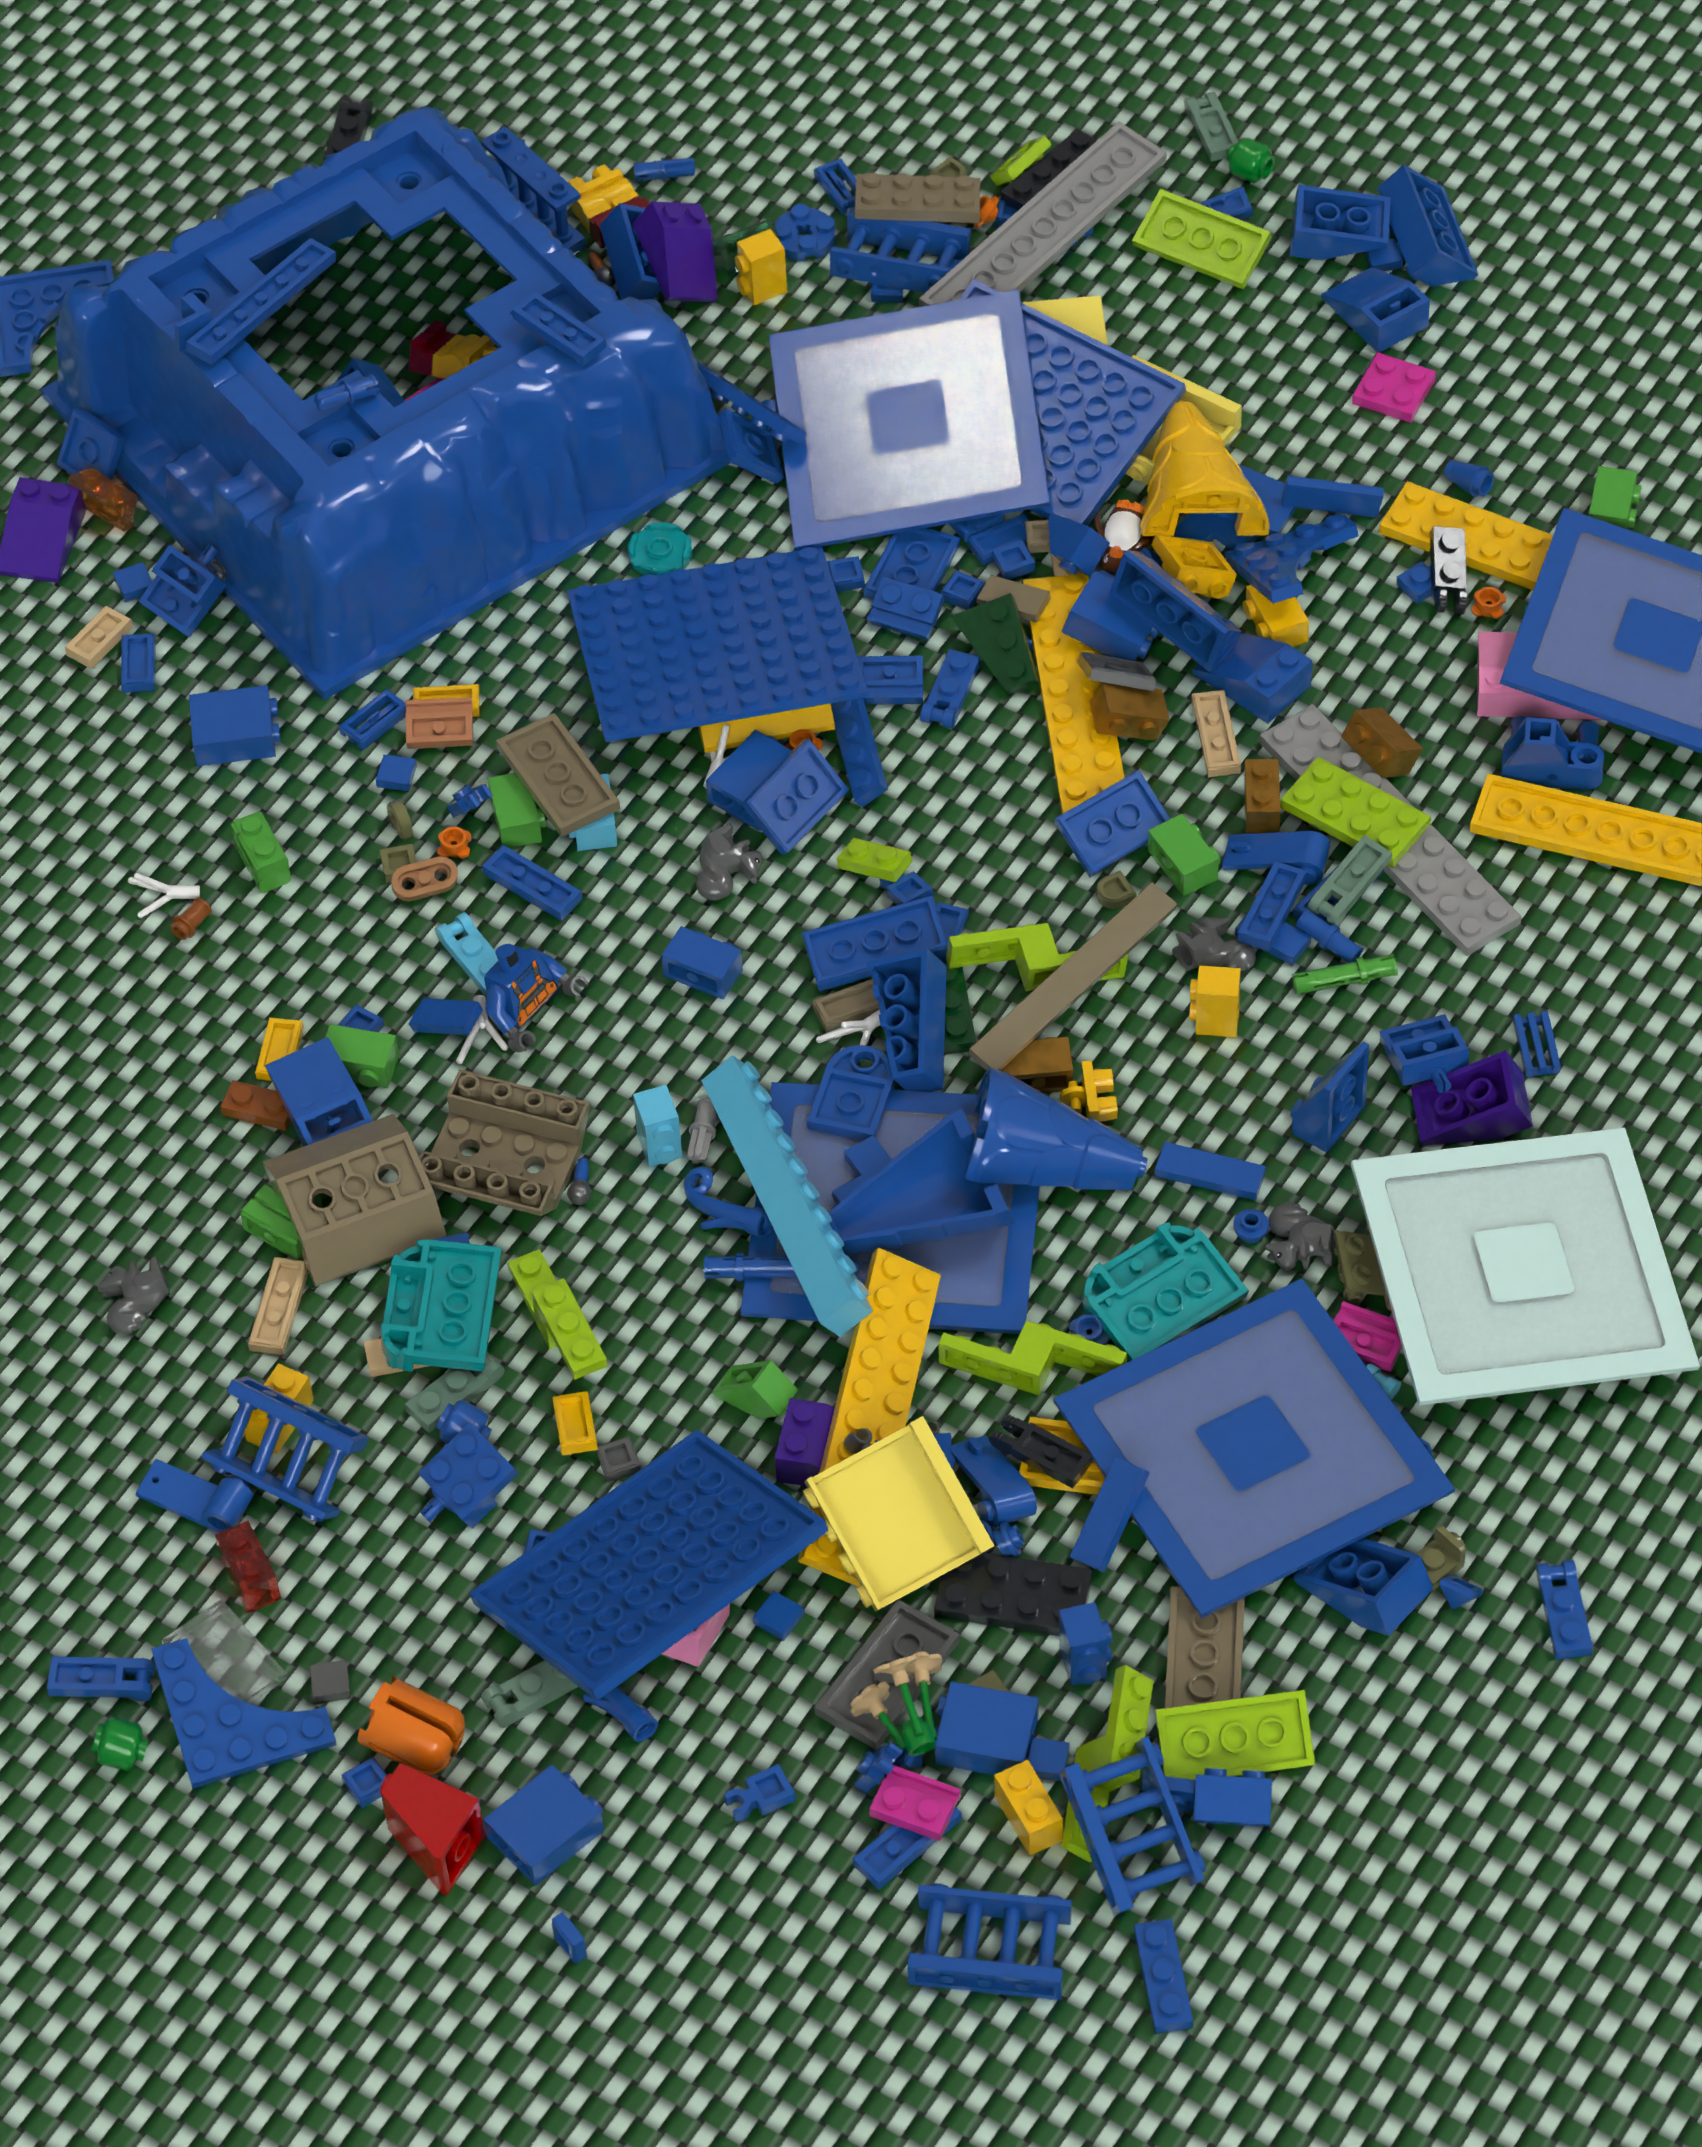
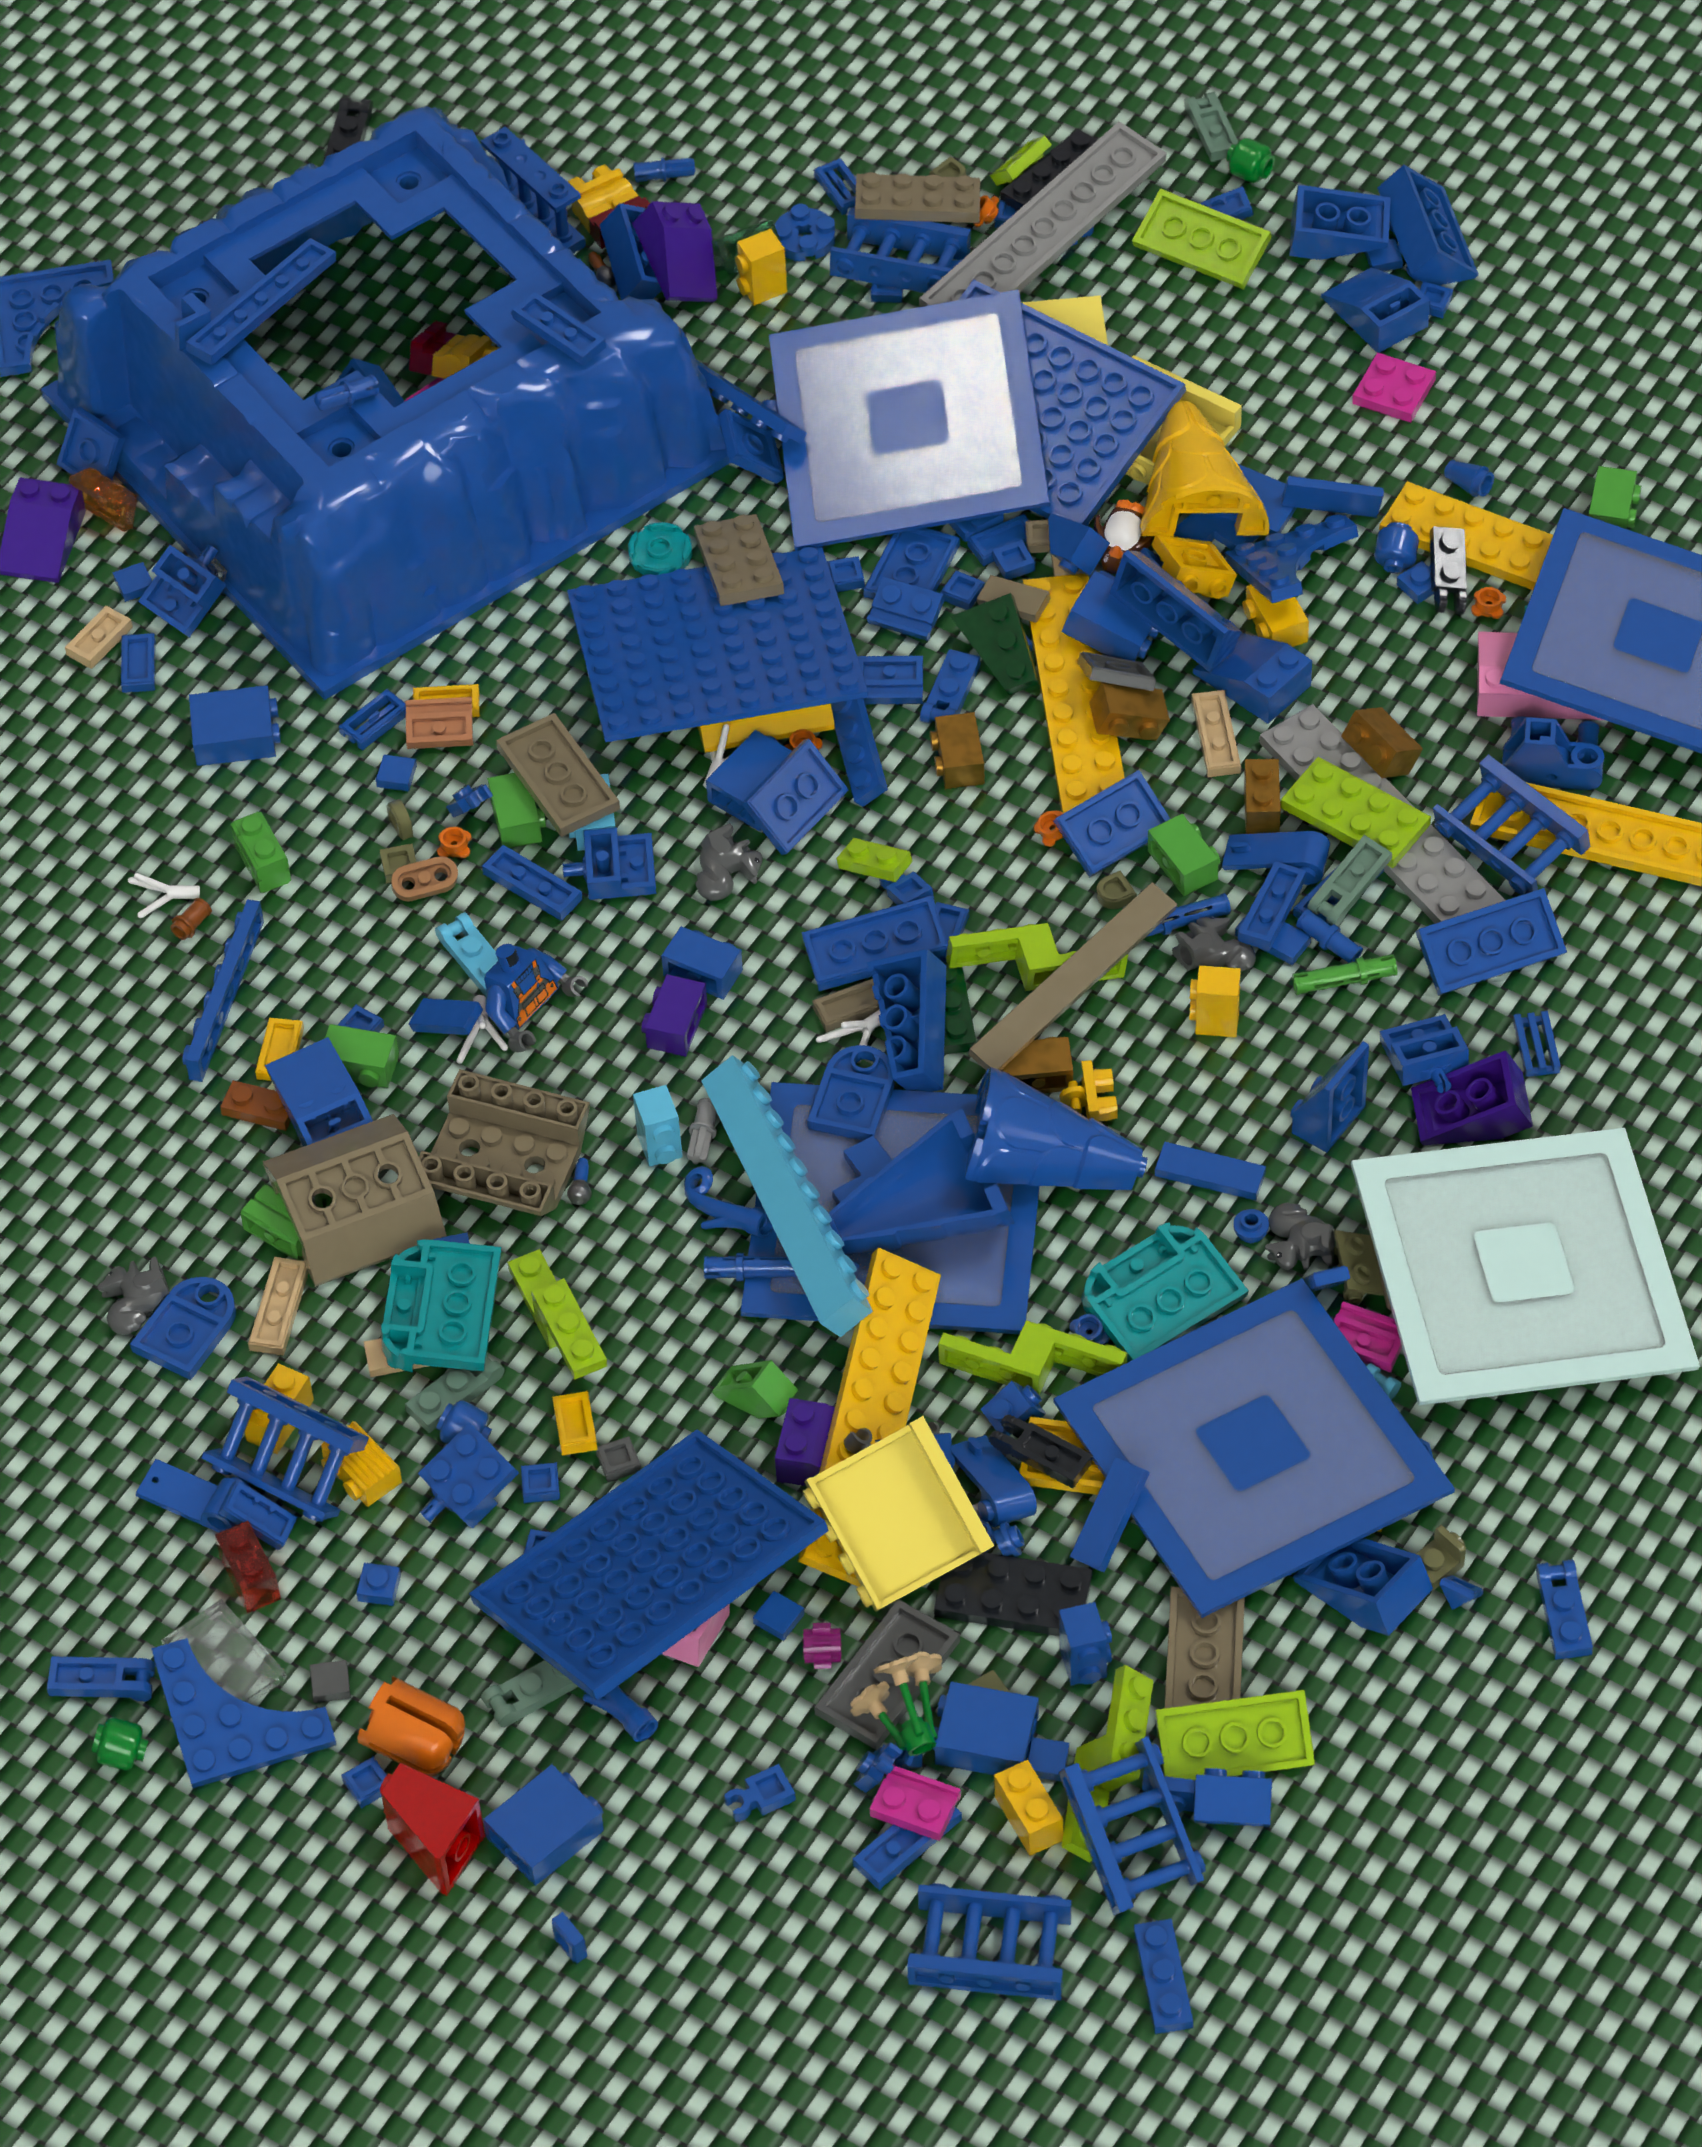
(185, 1327): none -> blue tile
(226, 984): none -> blue plate
(267, 1519): none -> blue plate
(367, 1472): none -> yellow brick
(378, 1584): none -> blue plate
(540, 1482): none -> blue tile
(615, 864): none -> blue plate
(675, 1015): none -> dark purple brick
(738, 559): none -> dark tan plate
(822, 1645): none -> magenta gear
(959, 750): none -> pearl gold brick
(1014, 1401): none -> blue bracket
(1044, 826): none -> orange plate
(1216, 907): none -> blue pin
(1327, 1278): none -> blue tile
(1396, 547): none -> blue head
(1439, 298): none -> blue tile
(1491, 941): none -> blue plate
(1518, 797): none -> blue fence

